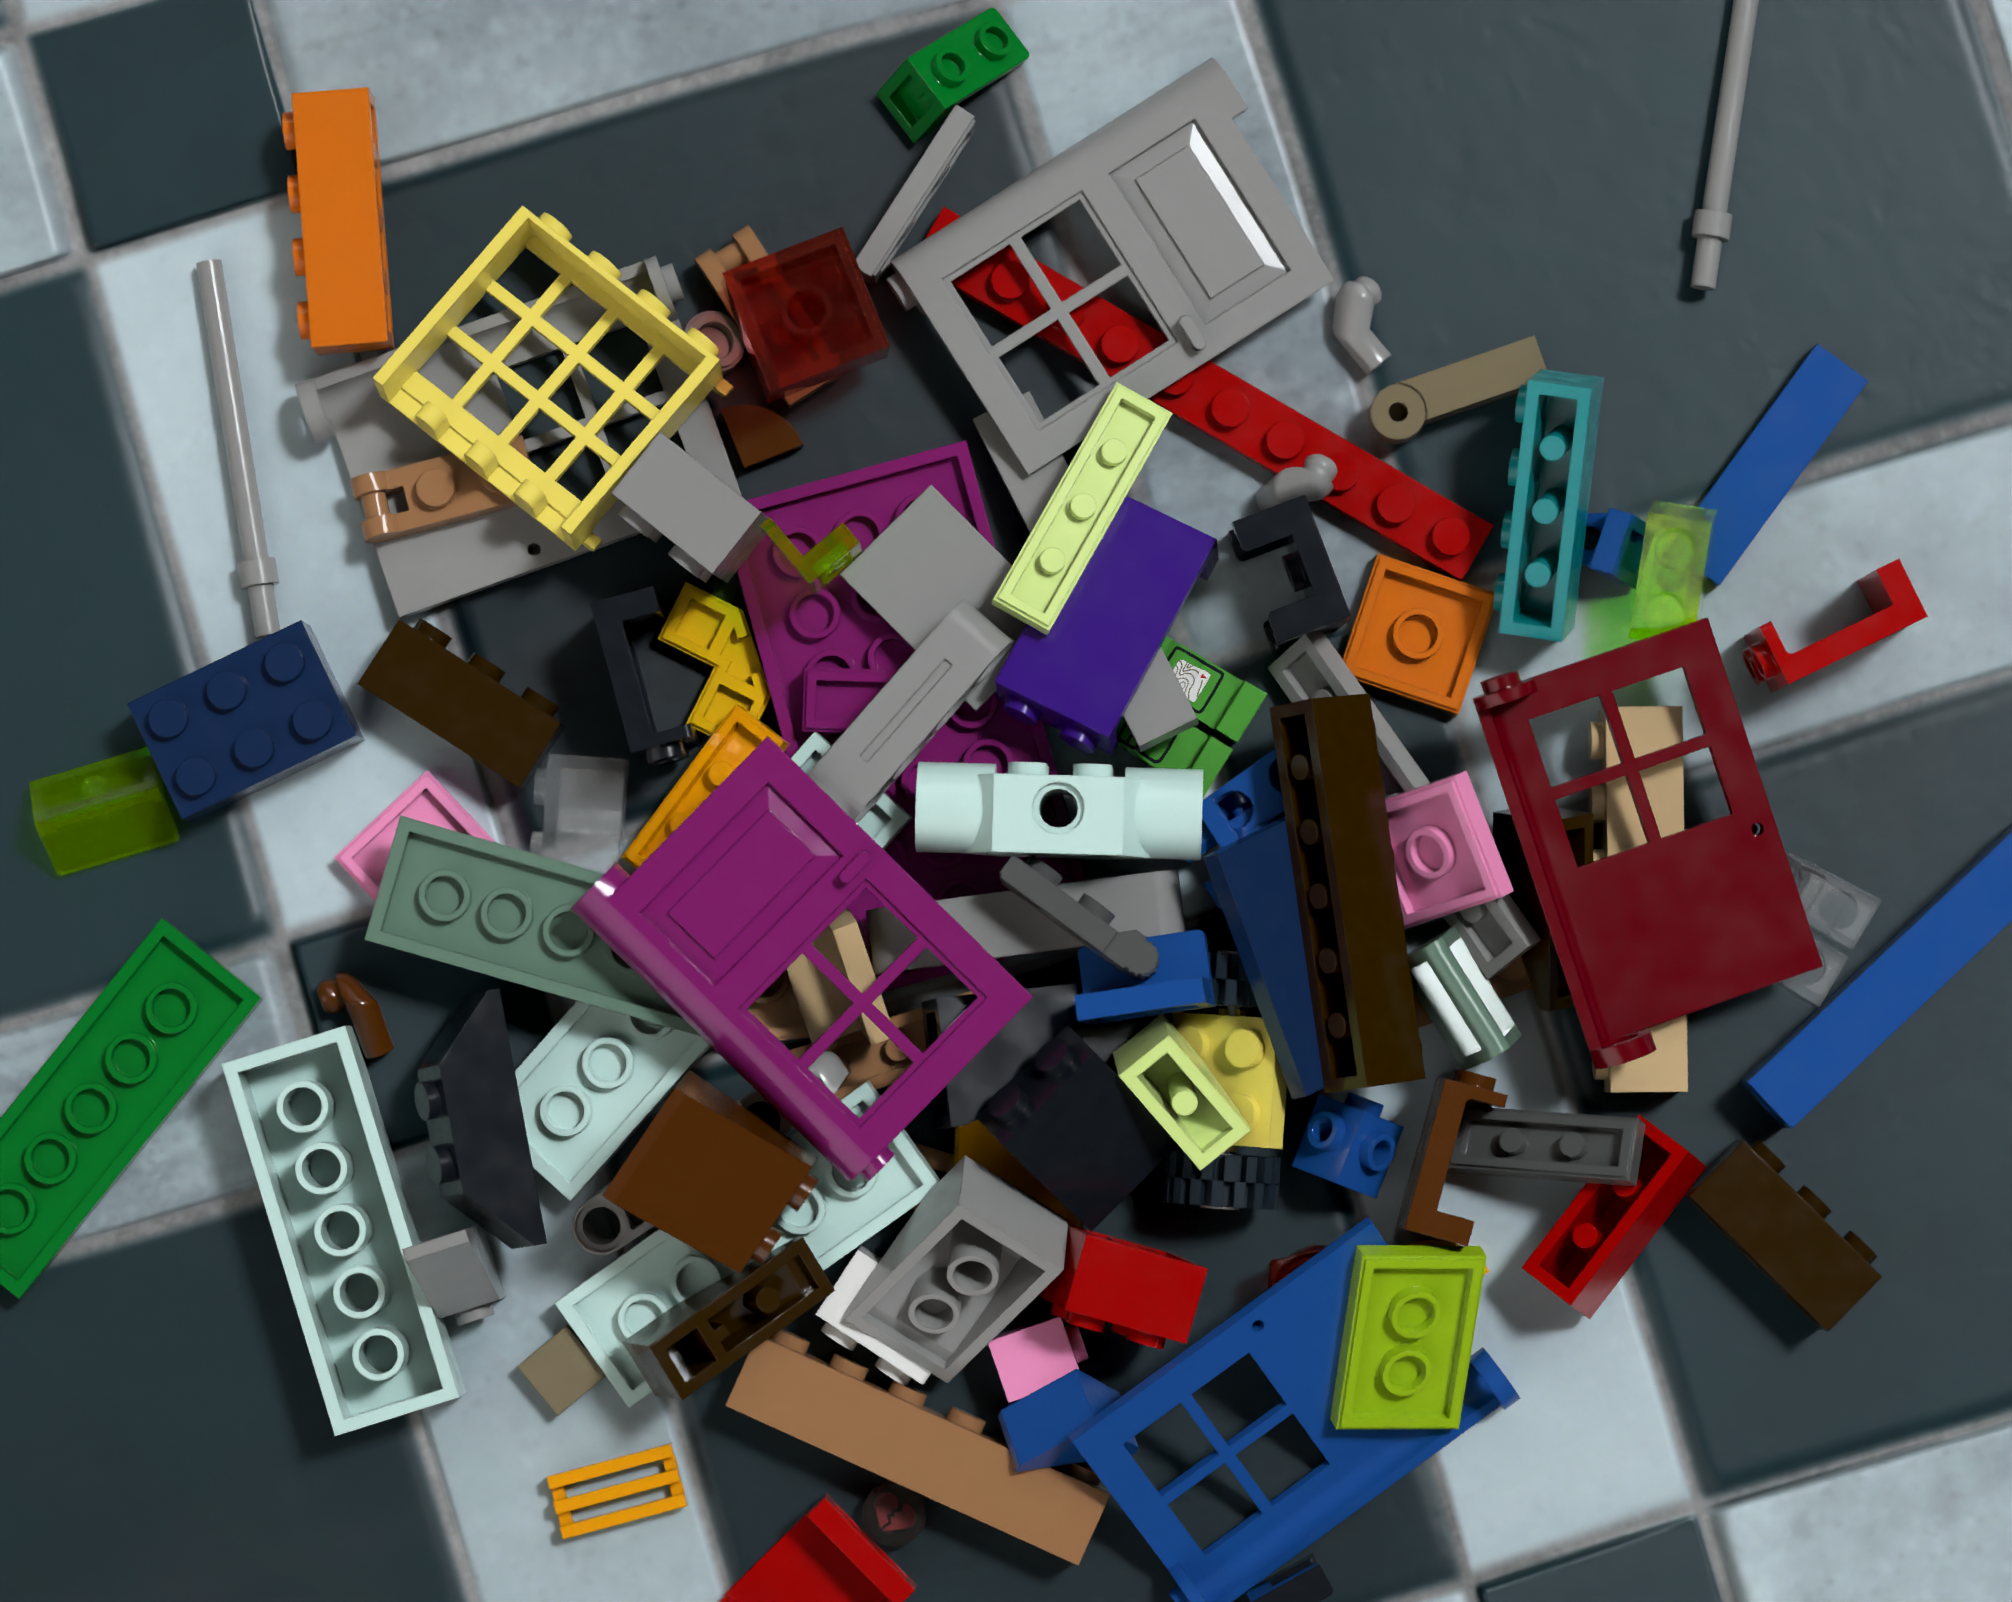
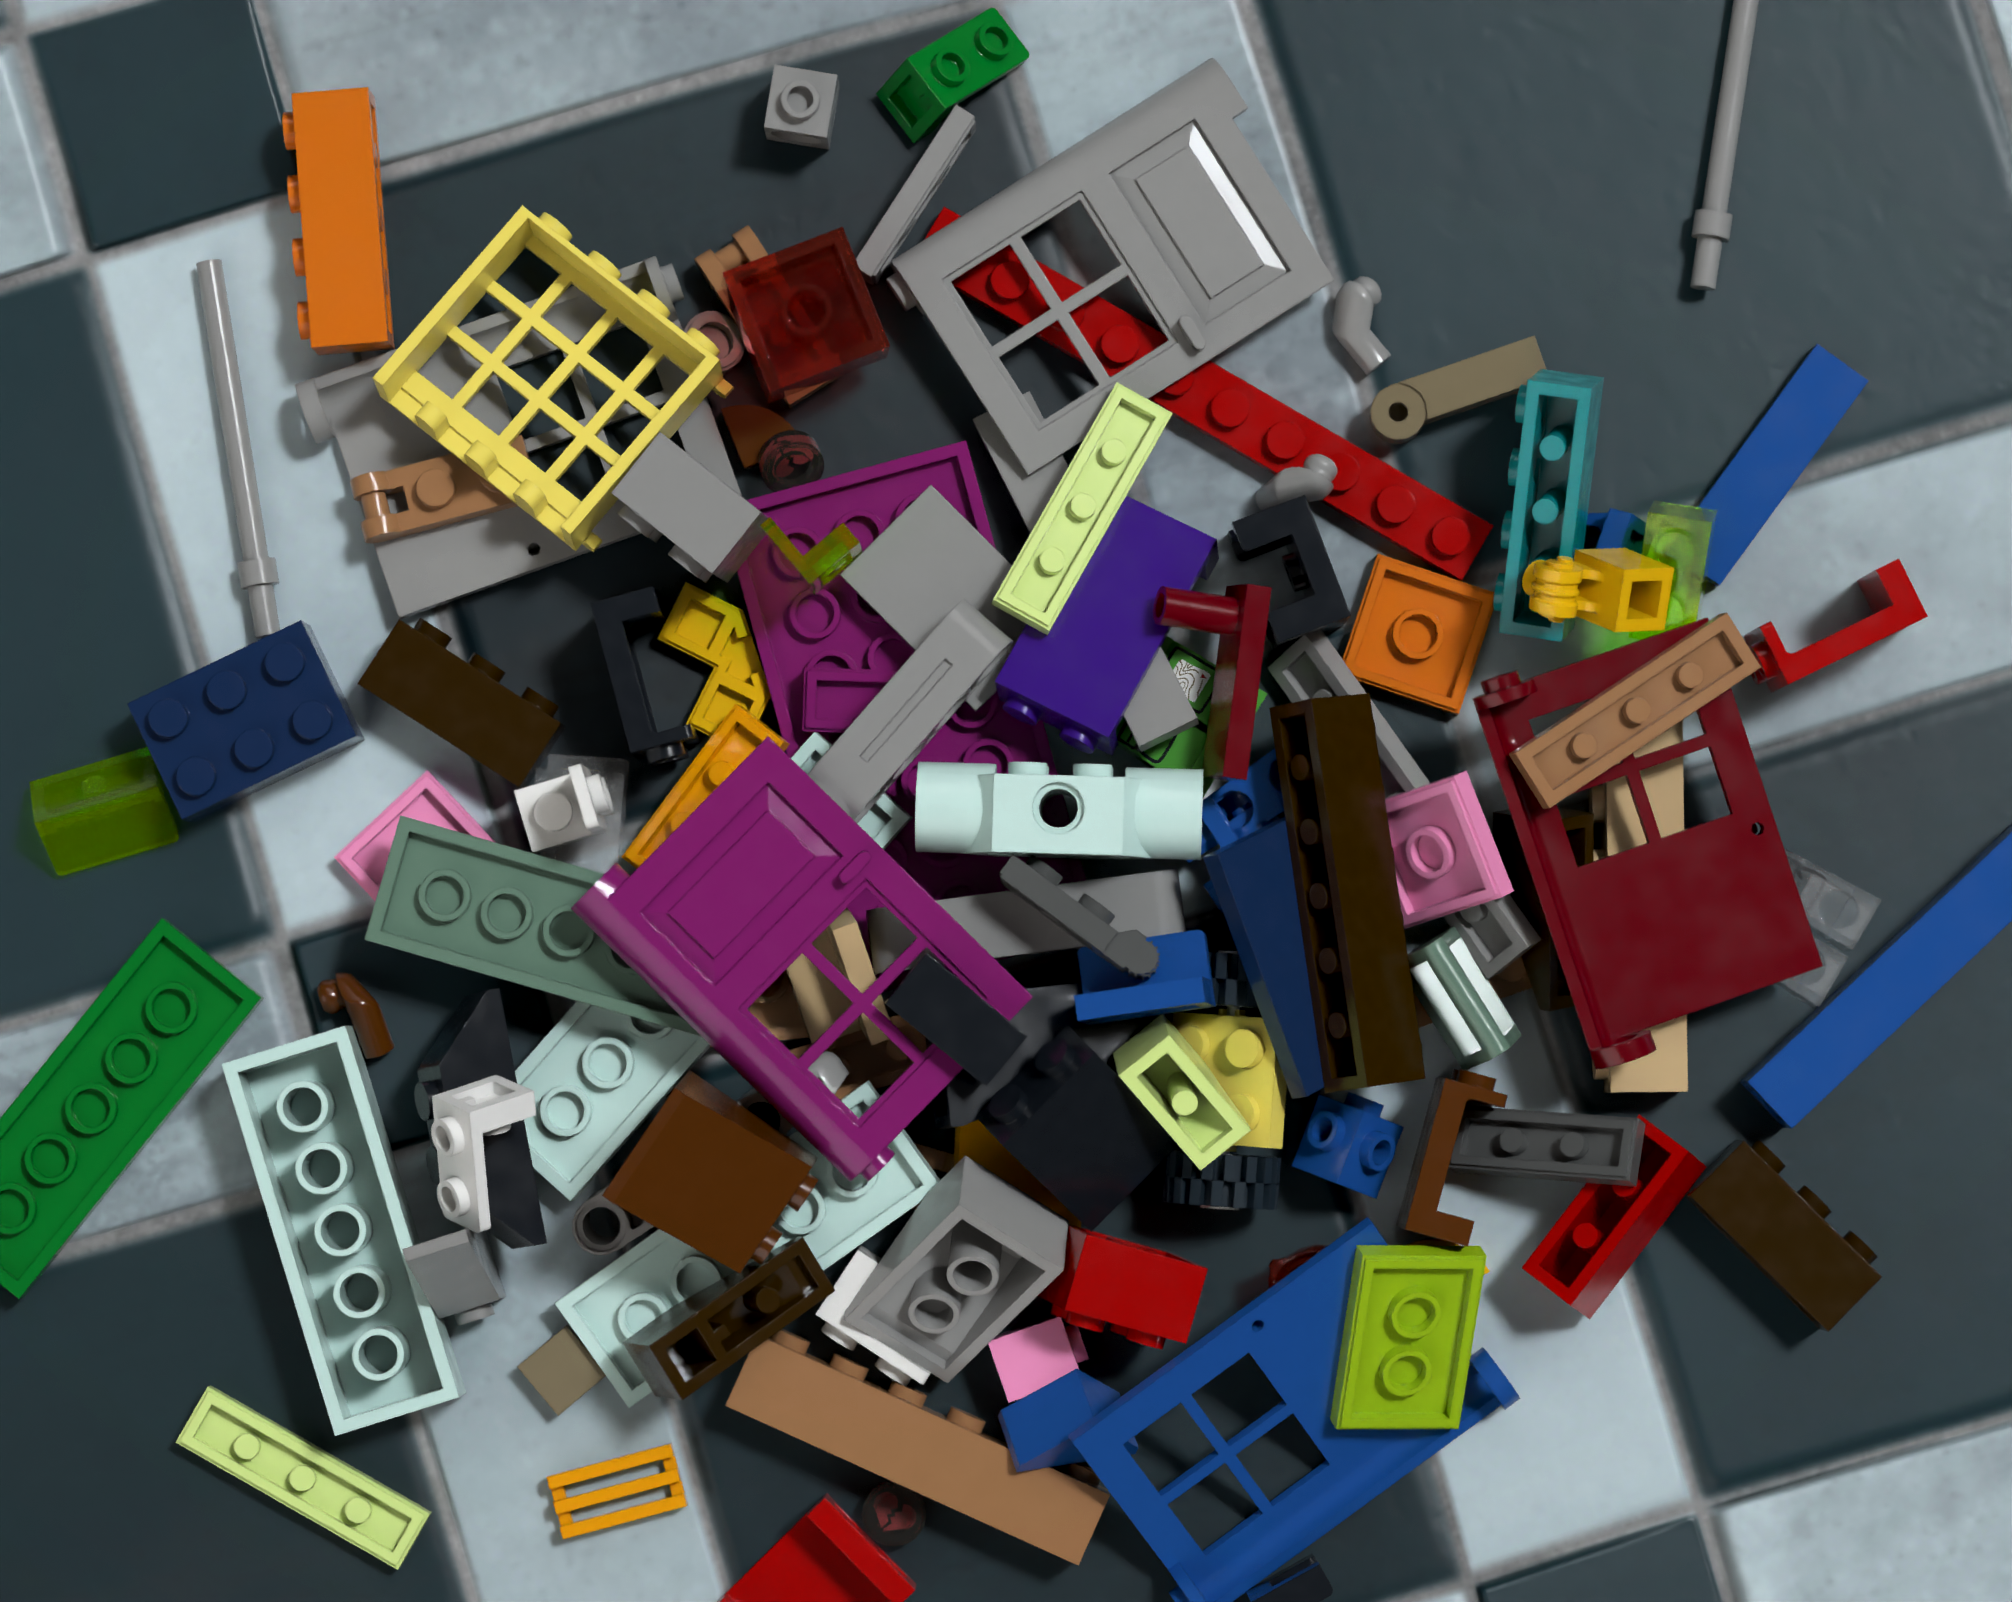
(303, 1477): none -> yellowish green tile
(458, 1131): none -> white bracket
(564, 808): none -> white bracket
(790, 460): none -> clear smoke tile
(801, 107): none -> light grey brick
(956, 1019): none -> black tile
(1242, 627): none -> dark red piece
(1603, 587): none -> yellow brick
(1634, 710): none -> medium nougat plate

